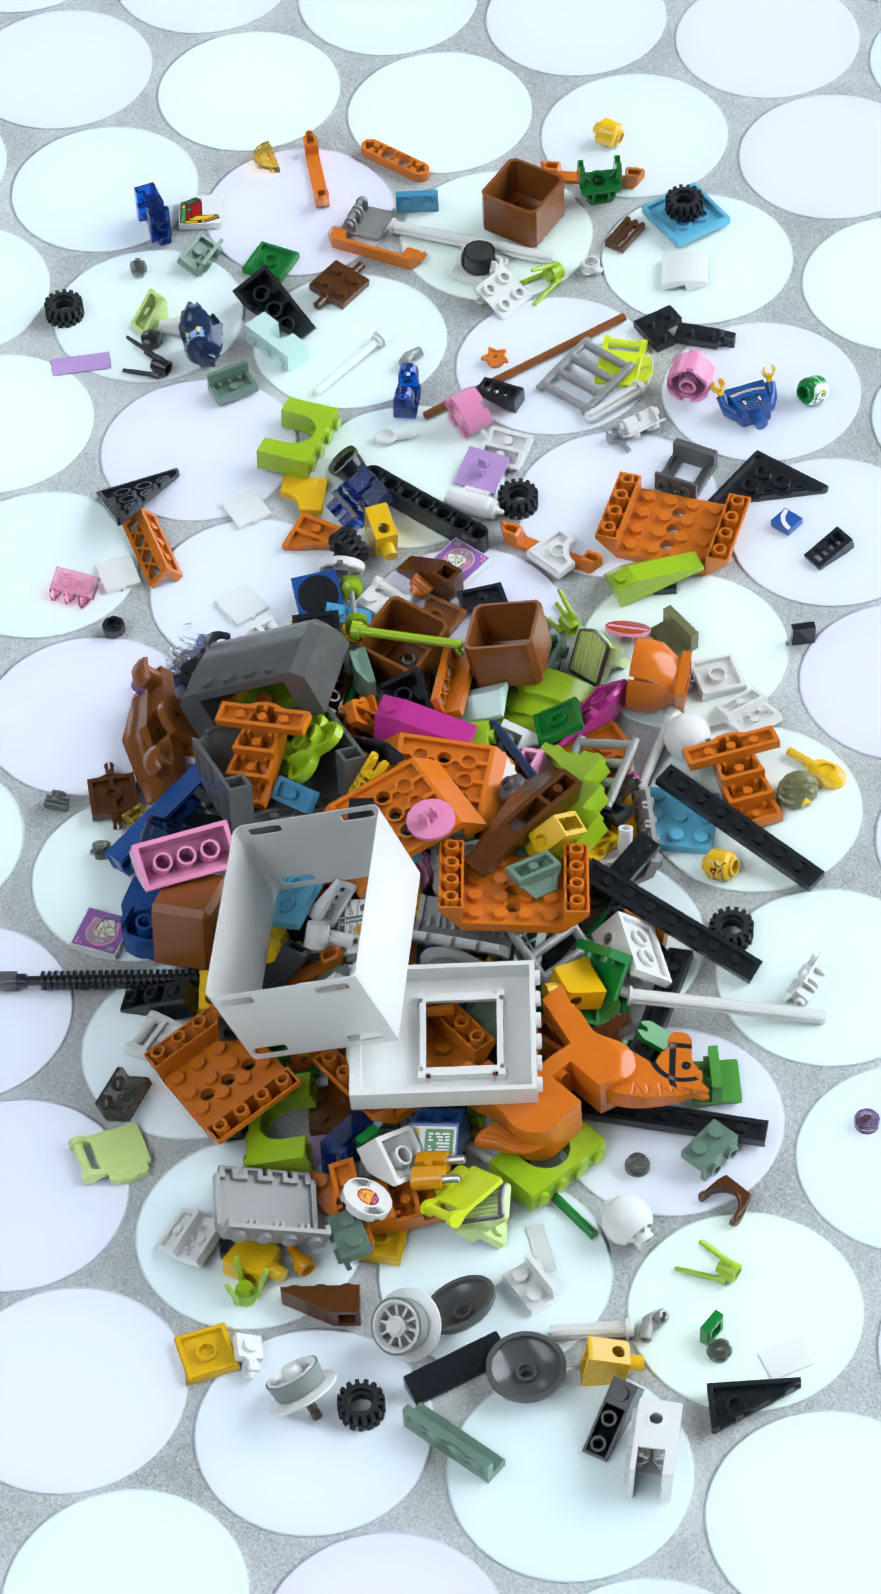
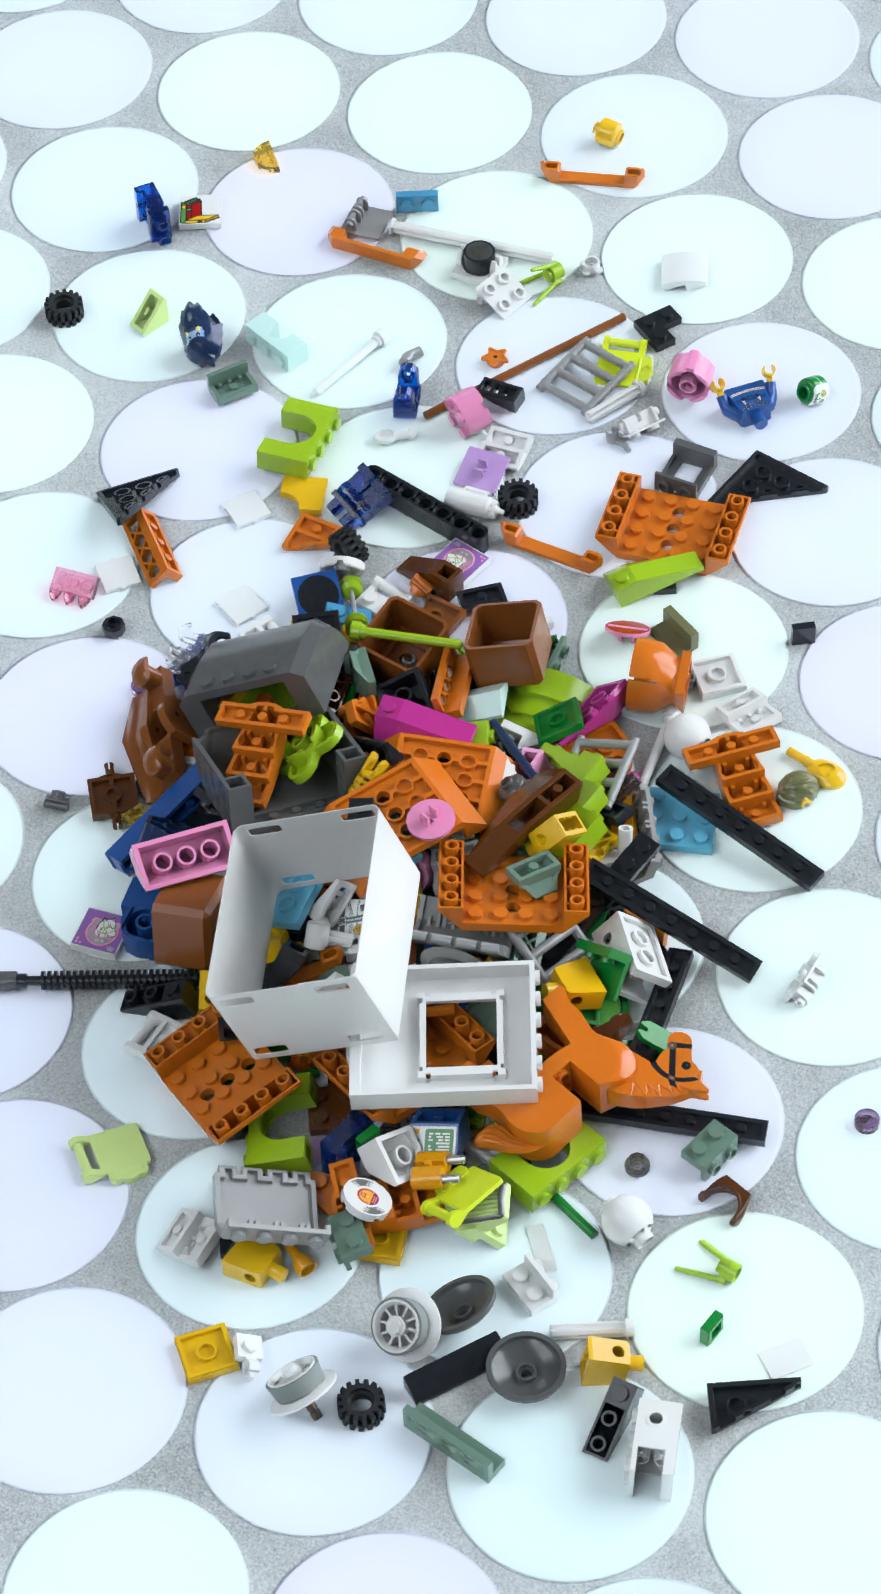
(81, 363): lavender sticker -> none
(99, 848): clear smoke plate -> none
(122, 1096): clear smoke bracket -> none
(138, 267): clear smoke plate -> none
(151, 339): black tile -> none
(159, 365): black plant -> none
(170, 326): white cone -> none
(199, 254): sand green bracket -> none
(245, 1291): lime plant -> none
(266, 294): black wedge -> none
(277, 259): green tile -> none
(295, 795): dark azure plate -> none
(315, 170): orange piece -> none
(329, 1303): reddish brown slope -> none
(339, 284): reddish brown plate -> none
(345, 463): black piece -> none
(381, 538): yellow torso -> none
(415, 170): orange beam -> none
(523, 202): dark orange plate -> none
(553, 553): white tile -> none
(568, 621): lime plant -> none
(595, 656): yellowish green piece -> none
(607, 180): green piece -> none
(621, 234): reddish brown tile -> none
(652, 1322): light grey arm -> none
(684, 211): black tyre -> none
(685, 233): medium azure plate -> none
(704, 336): black hinge -> none
(719, 1356): clear smoke plate -> none
(720, 865): yellow head -> none
(720, 1078): bright green bracket -> none
(726, 1006): white axle -> none
(737, 919): black tyre -> none
(786, 521): blue tile -> none
(829, 540): black slope -> none

